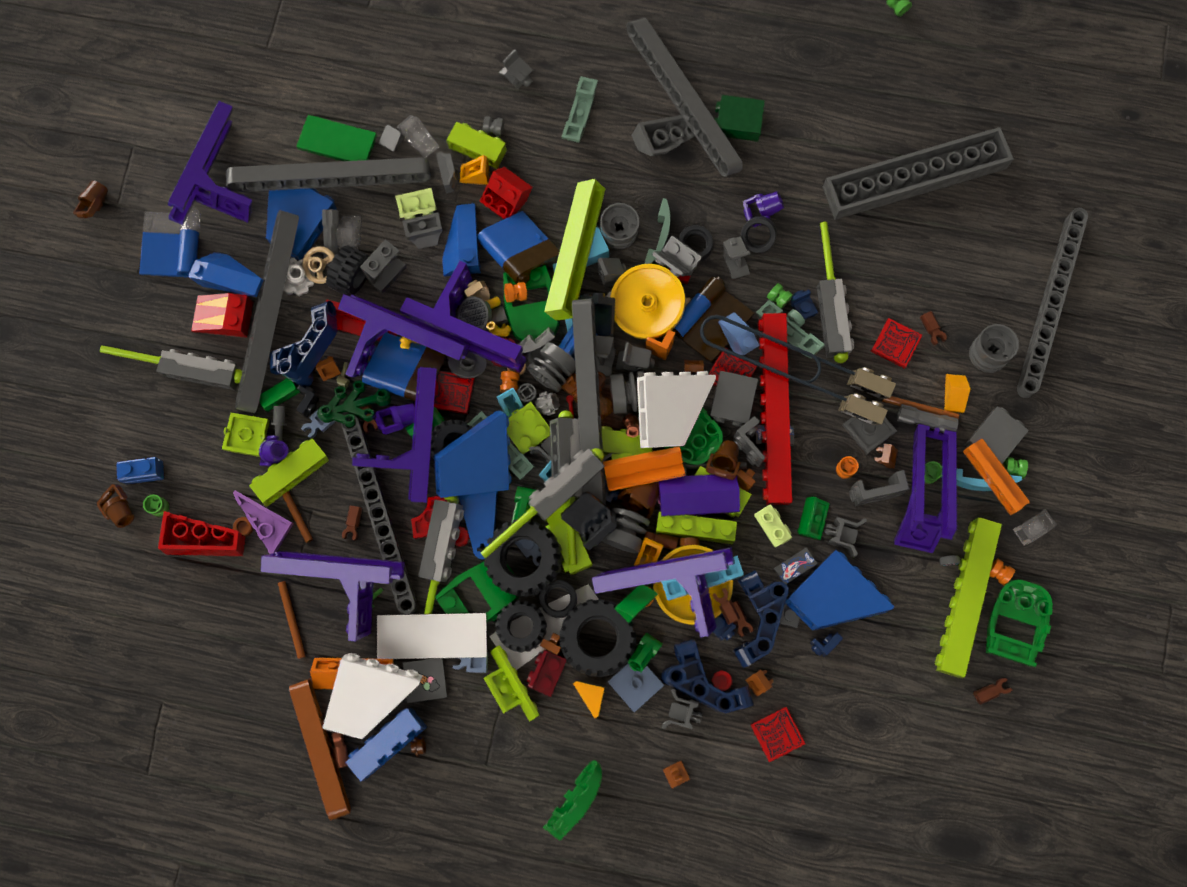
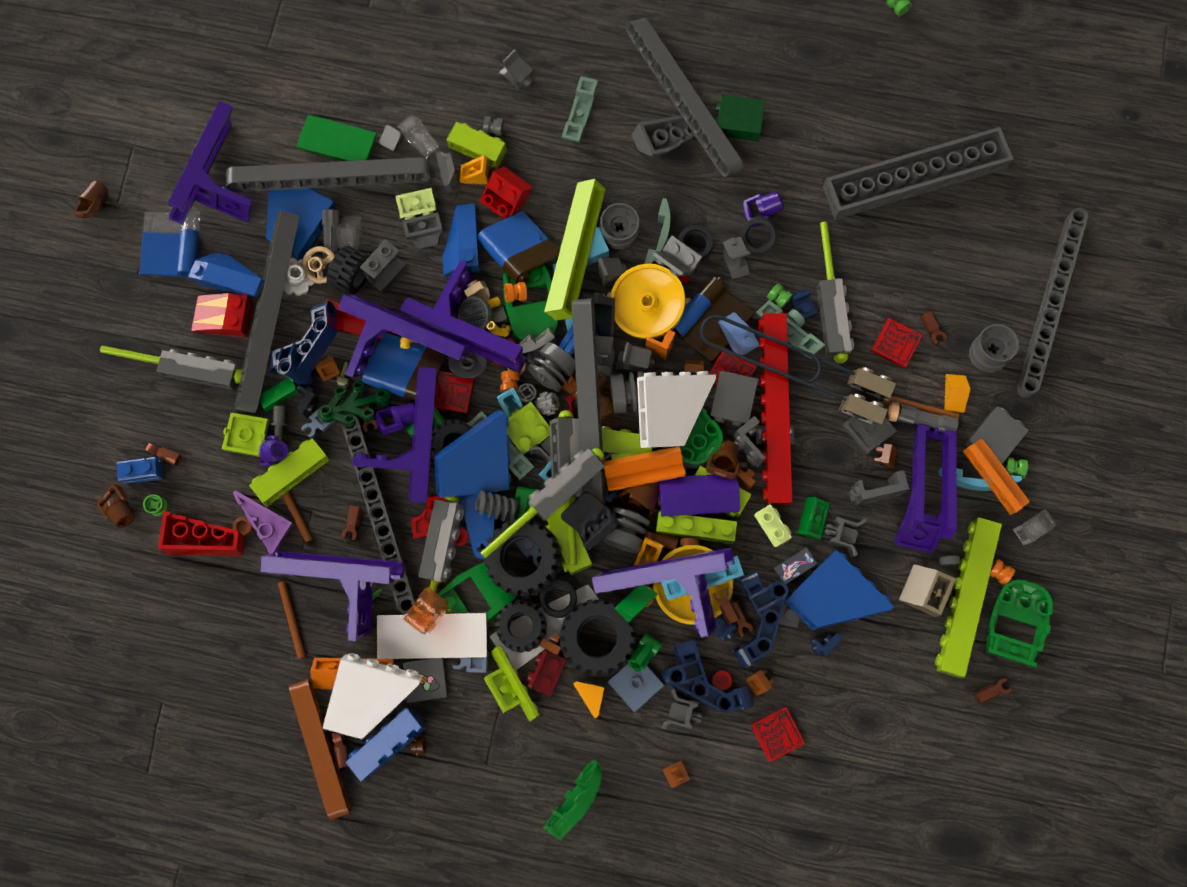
(165, 454): none -> copper bar
(426, 611): none -> clear orange brick
(496, 505): none -> dark grey piece
(631, 422): copper bar -> none
(849, 464): orange wheel -> none
(893, 411): none -> light nougat tile
(927, 590): none -> dark tan slope
(934, 470): bright green wheel -> none

